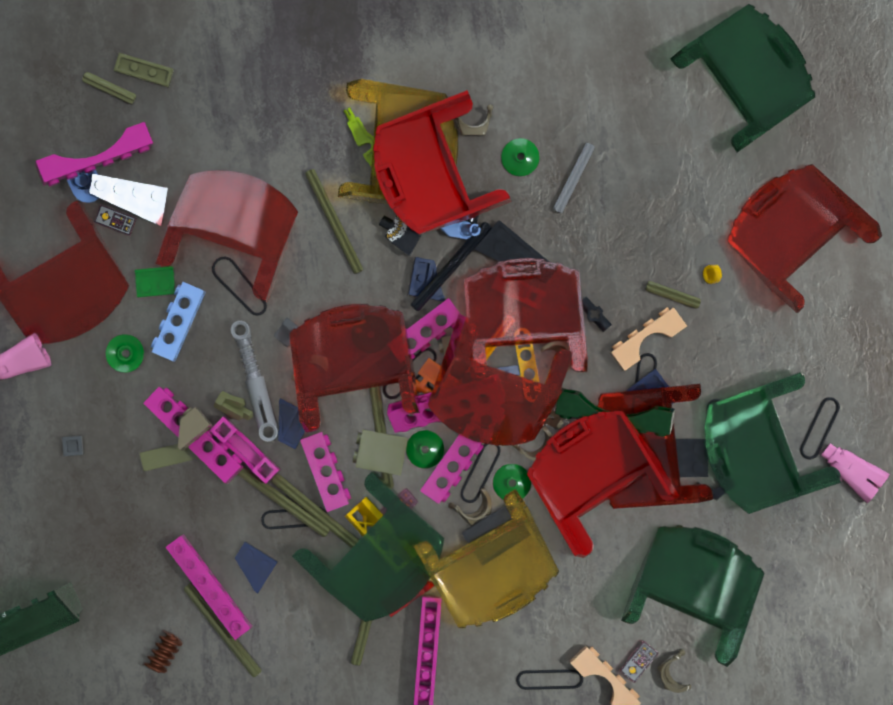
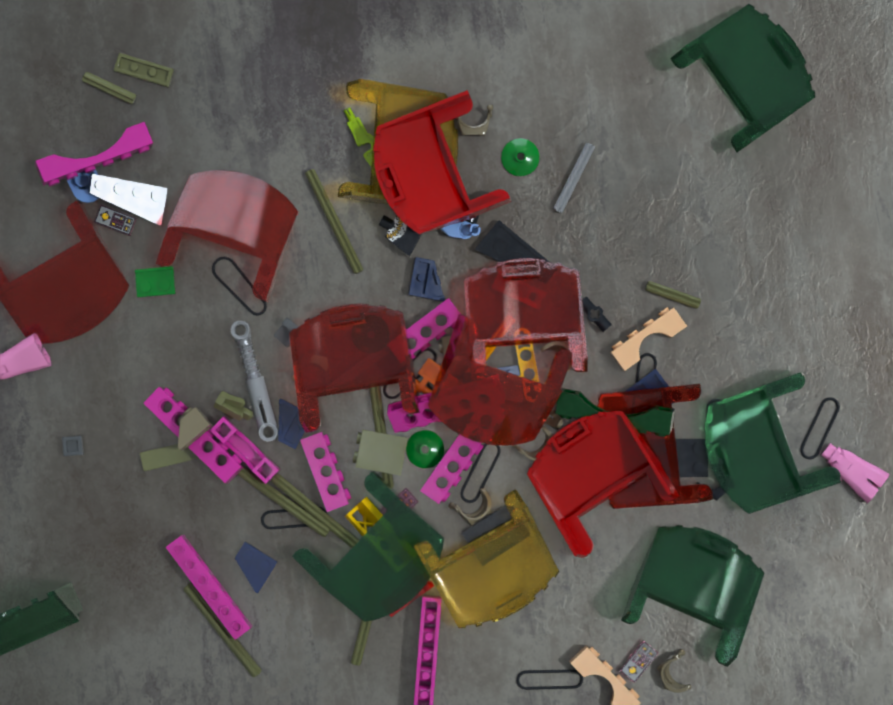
(115, 350): green dish -> none
(164, 652): copper piece -> none
(195, 296): light blue brick -> none
(450, 267): black axle -> none
(505, 474): green dish -> none
(712, 274): yellow tile -> none
(791, 222): clear red windscreen -> none

